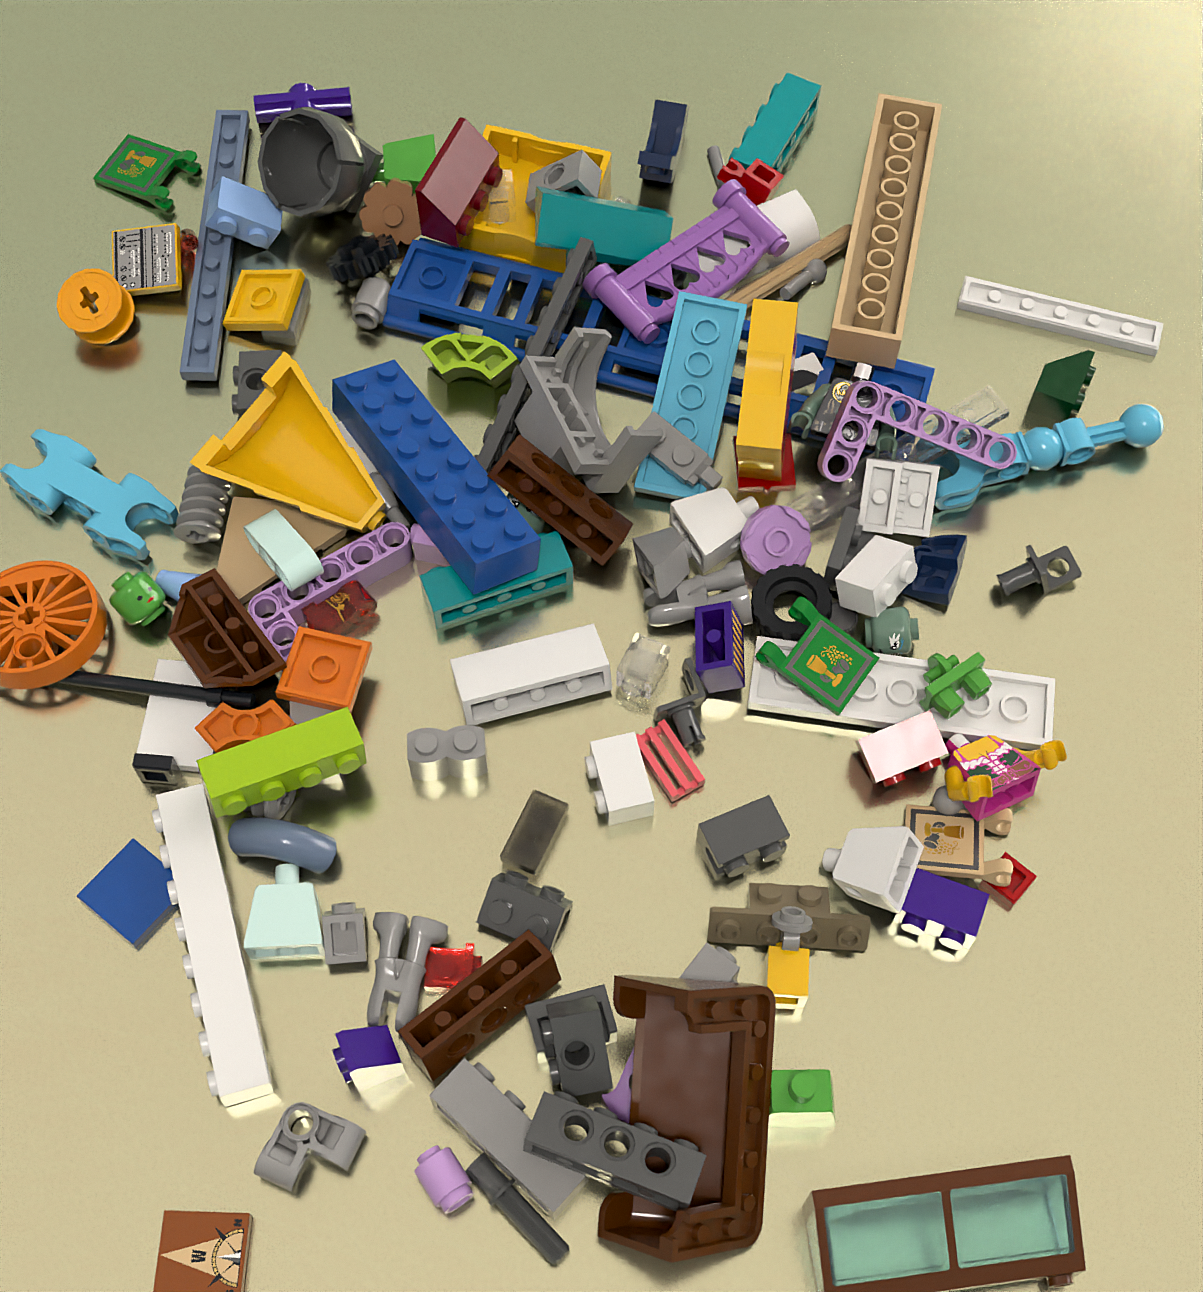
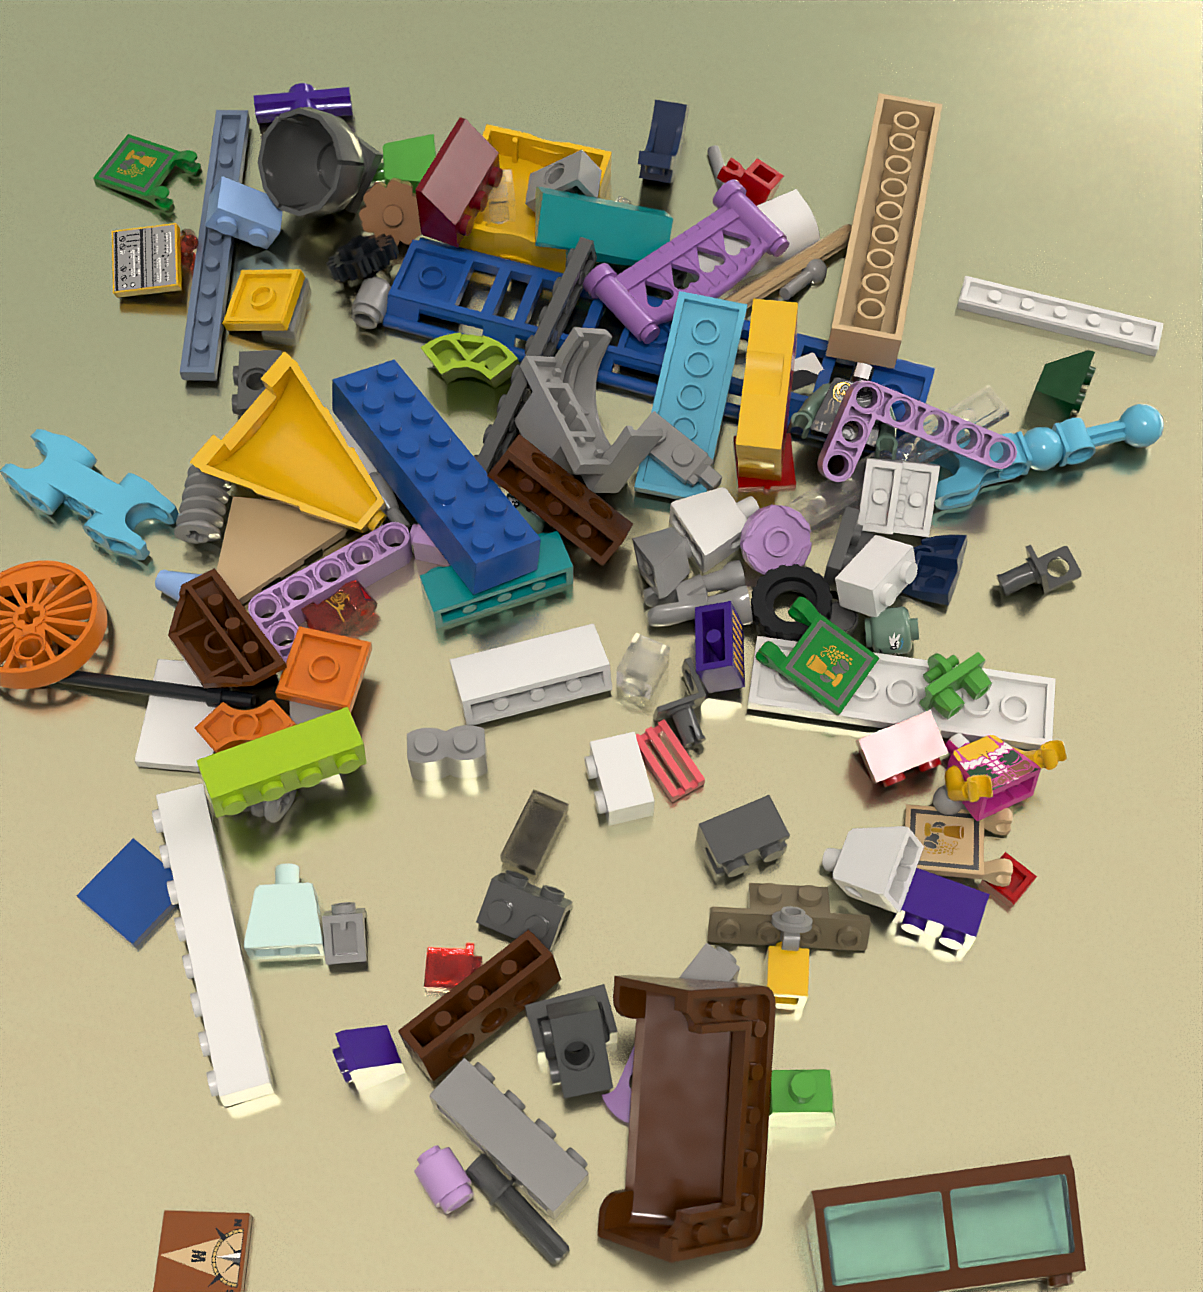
(80, 314): light orange piece -> none
(137, 598): bright green head -> none
(156, 768): black tile -> none
(282, 842): sand blue cylinder -> none
(283, 550): light aqua beam -> none
(287, 1152): light grey piece -> none
(400, 979): light grey piece -> none
(628, 1173): dark grey brick -> none
(779, 123): teal brick -> none

